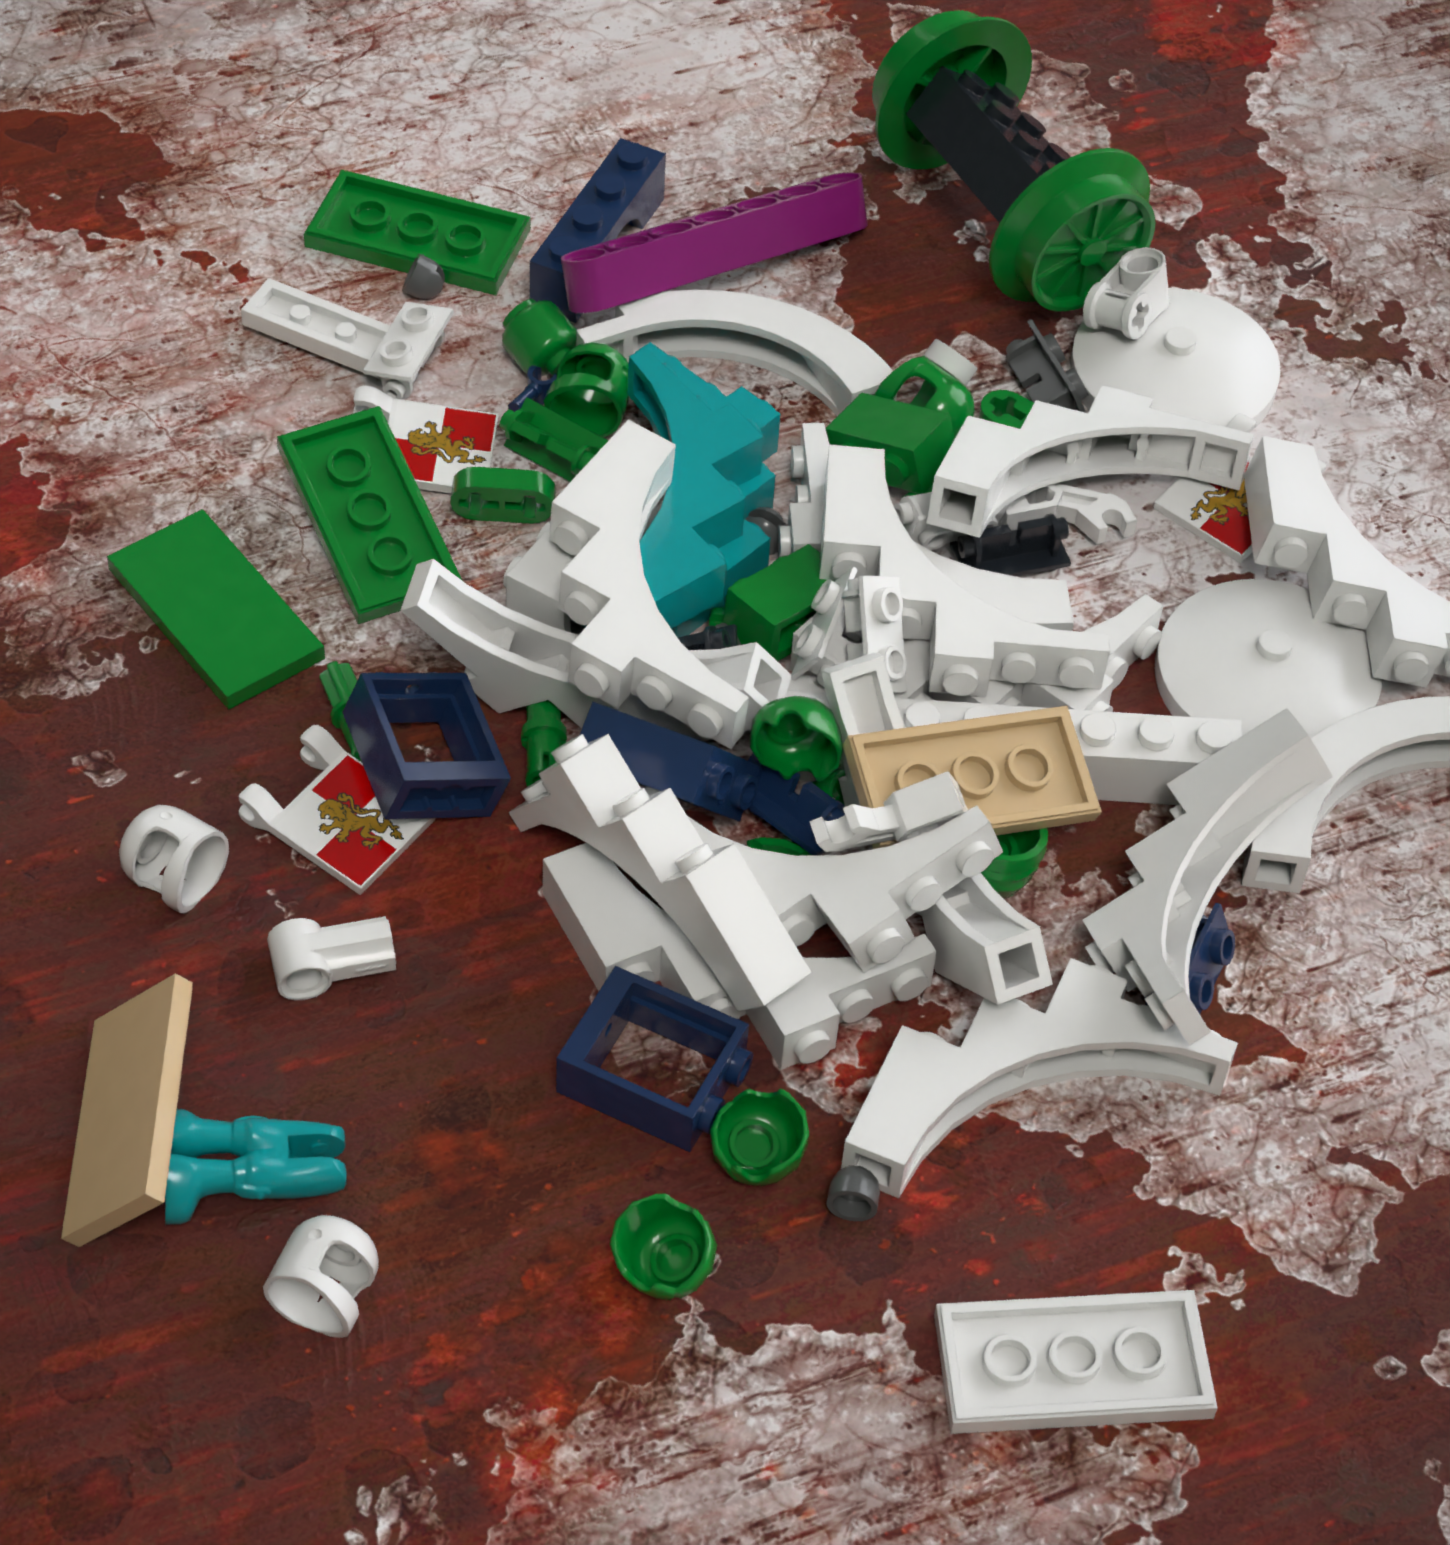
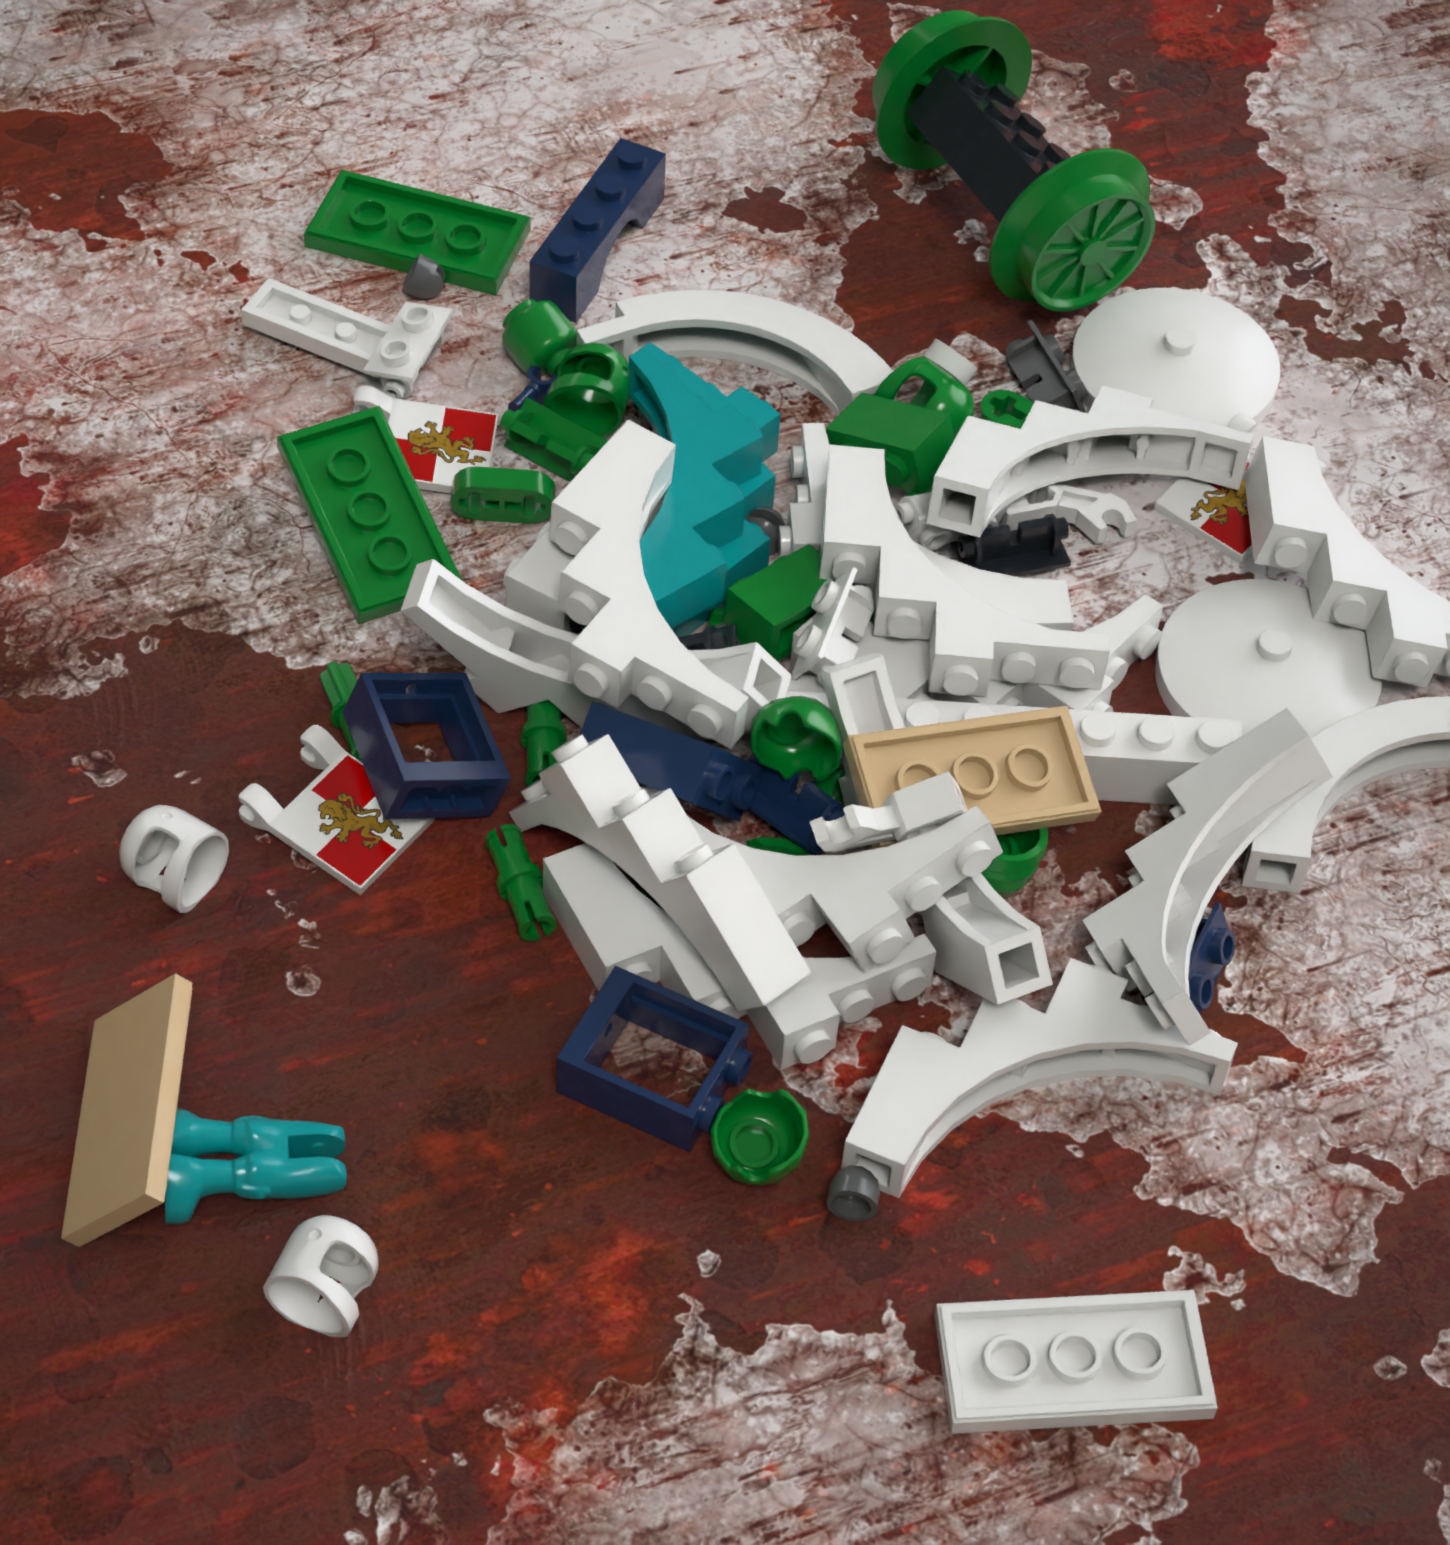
(216, 608): green tile -> none
(312, 957): white piece -> none
(520, 882): none -> green pin
(663, 1247): green hair -> none
(713, 242): magenta beam -> none
(876, 609): white hinge -> none
(1129, 294): white piece -> none

